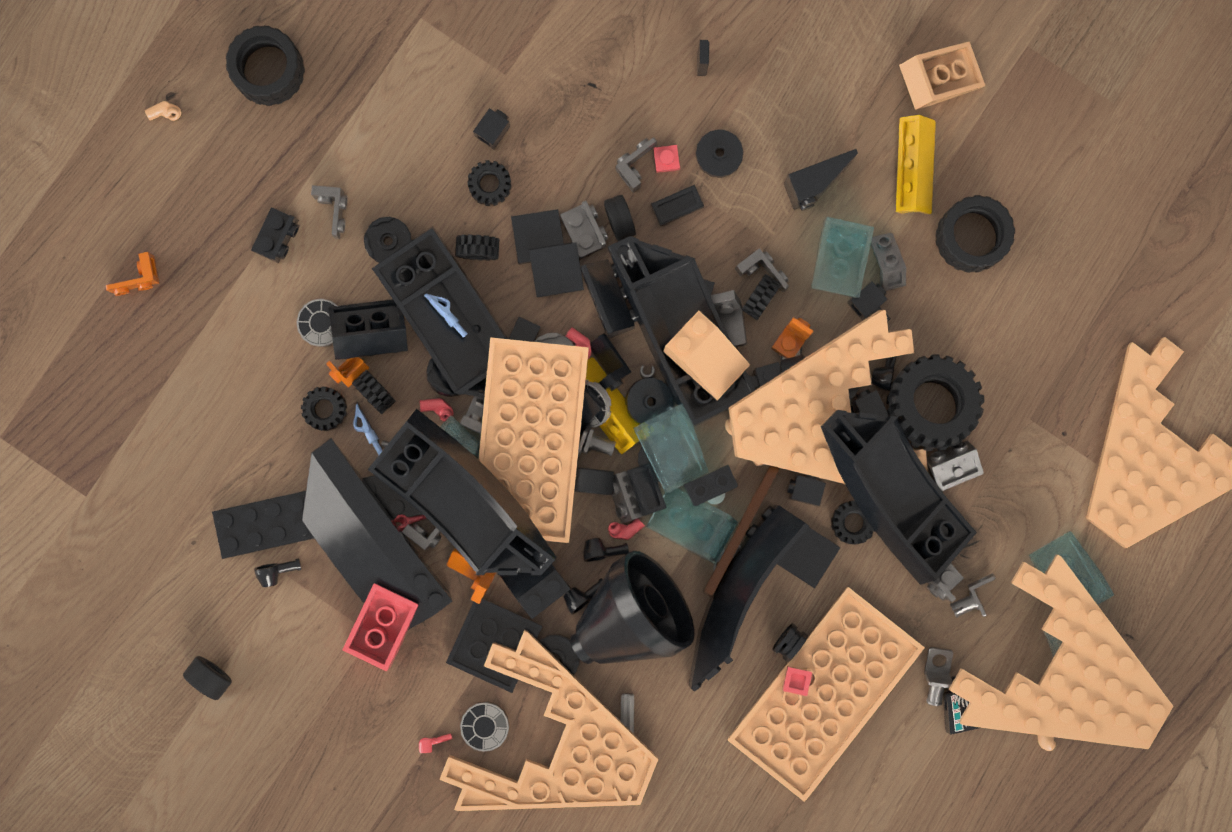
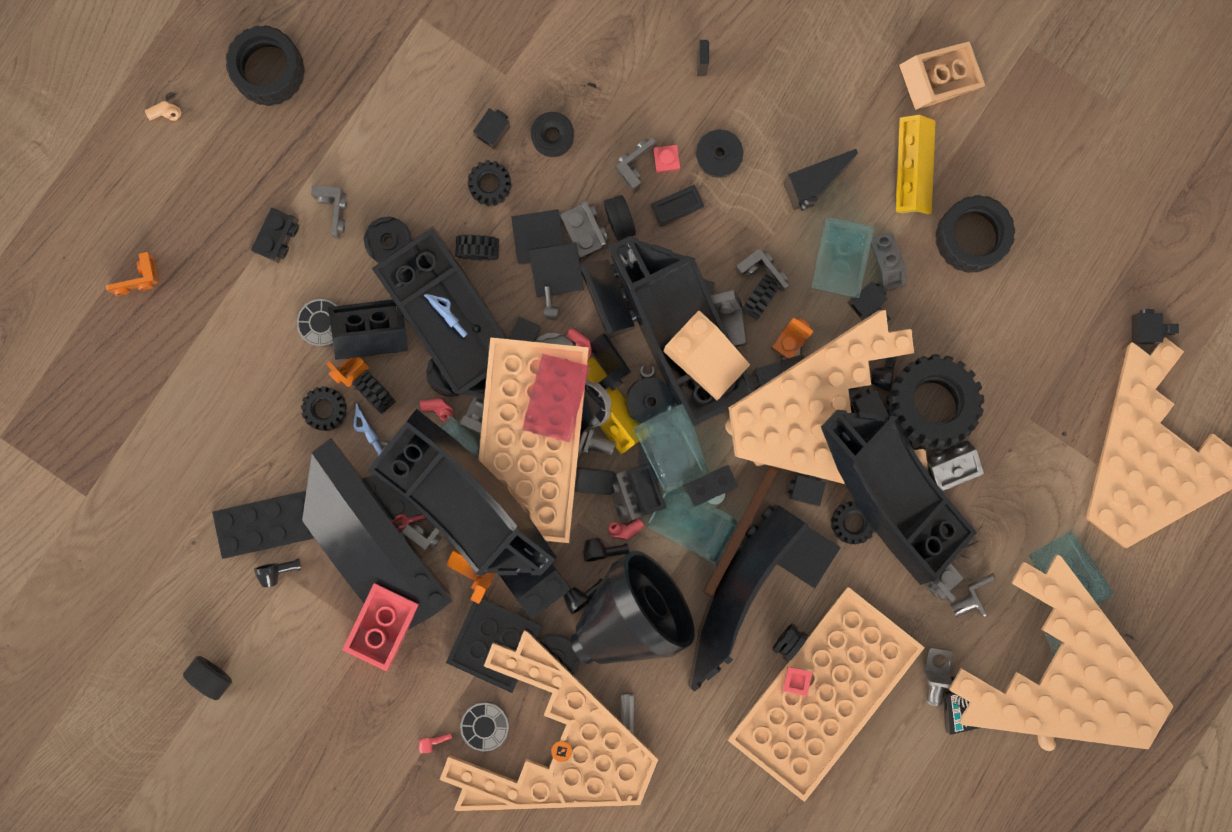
(545, 122): none -> black tyre
(550, 312): none -> flat silver hand
(556, 397): none -> clear pink piece
(561, 751): none -> orange sticker
(1149, 328): none -> black brick

